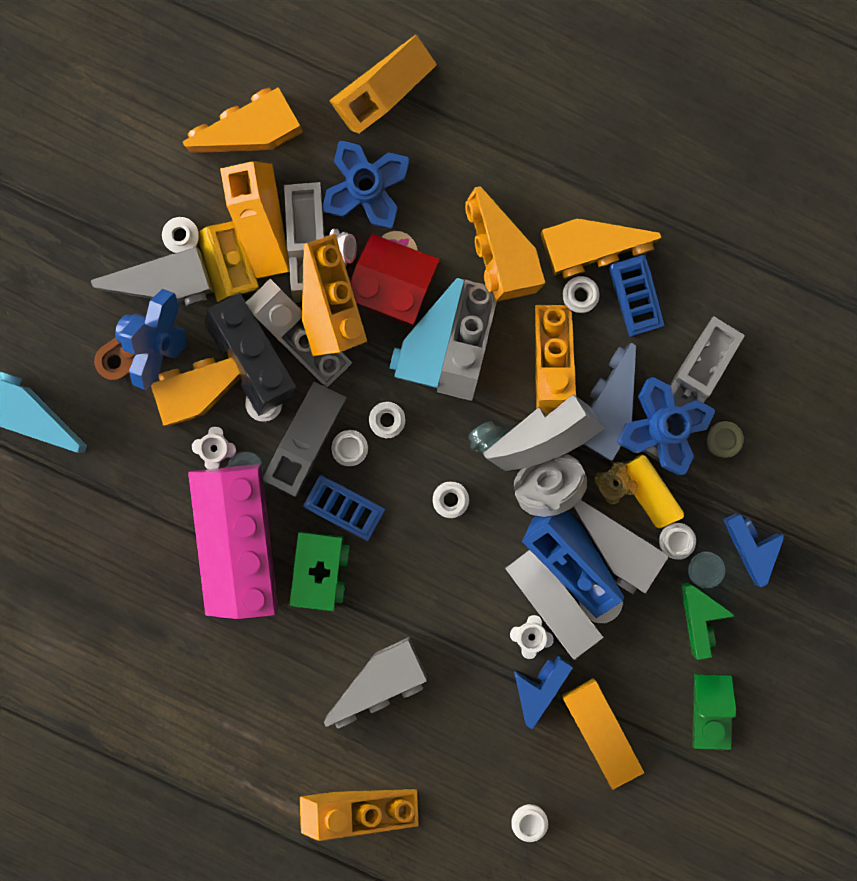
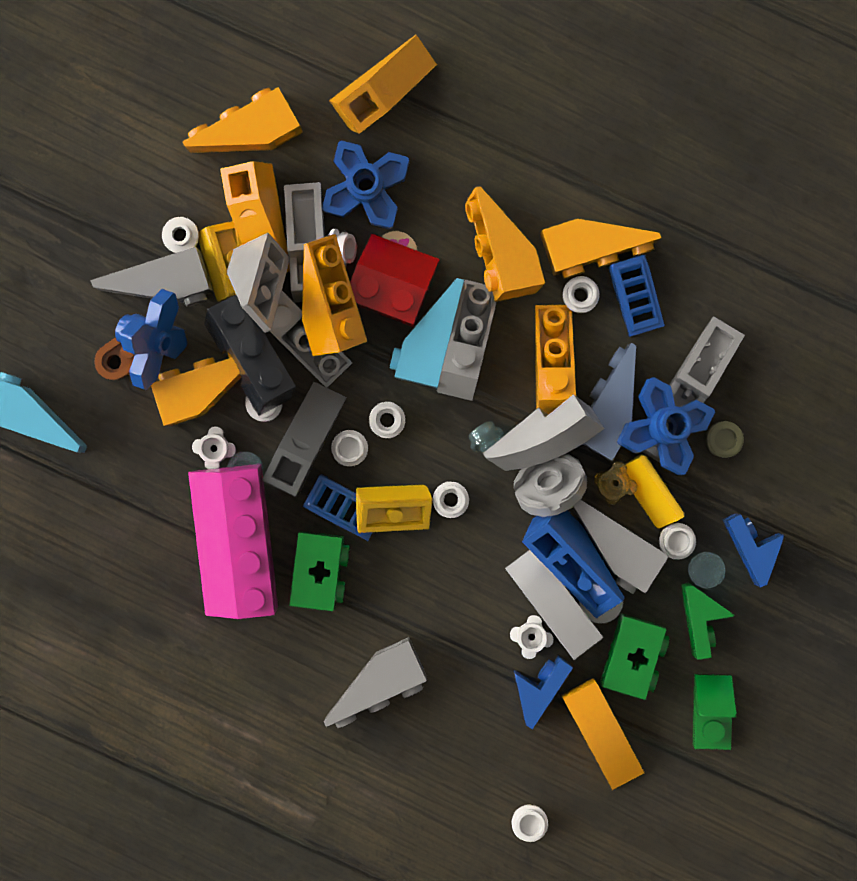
(258, 277): none -> light grey slope
(357, 813): light orange slope -> none
(393, 508): none -> yellow slope
(619, 670): none -> green brick

